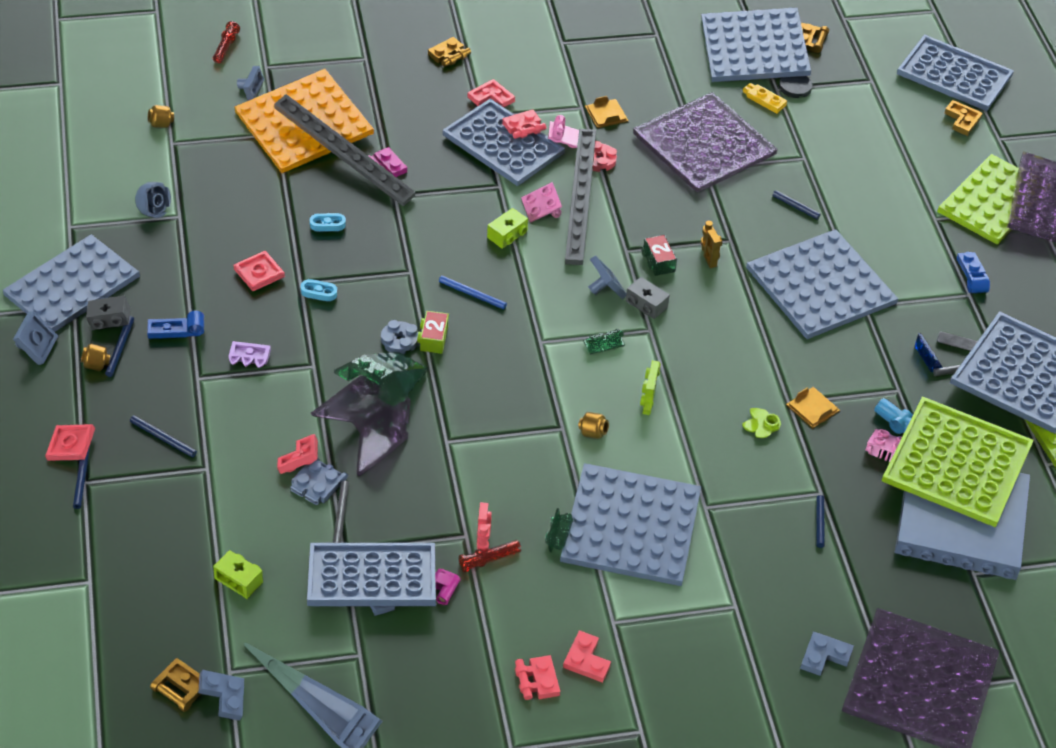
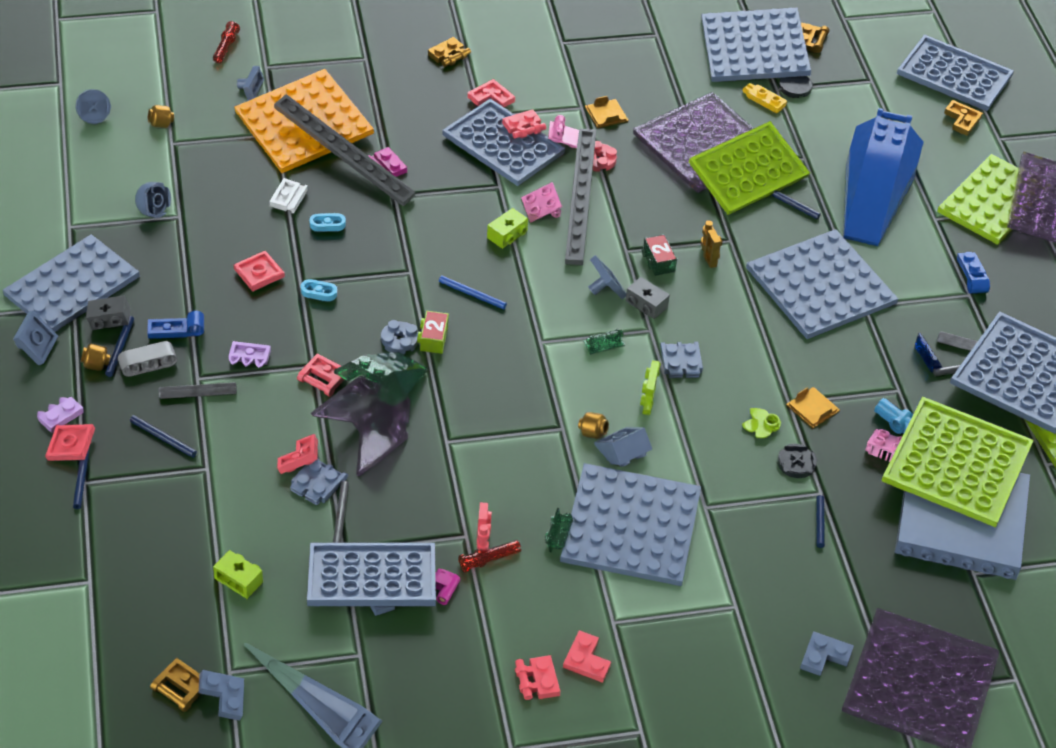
(60, 414): none -> lavender plate
(93, 106): none -> sand blue tile
(147, 358): none -> light grey beam
(197, 390): none -> flat silver axle
(288, 195): none -> white plate
(324, 369): none -> coral plate
(624, 445): none -> sand blue slope
(681, 359): none -> sand blue plate
(749, 167): none -> lime plate
(797, 461): none -> black tile
(878, 175): none -> blue windscreen

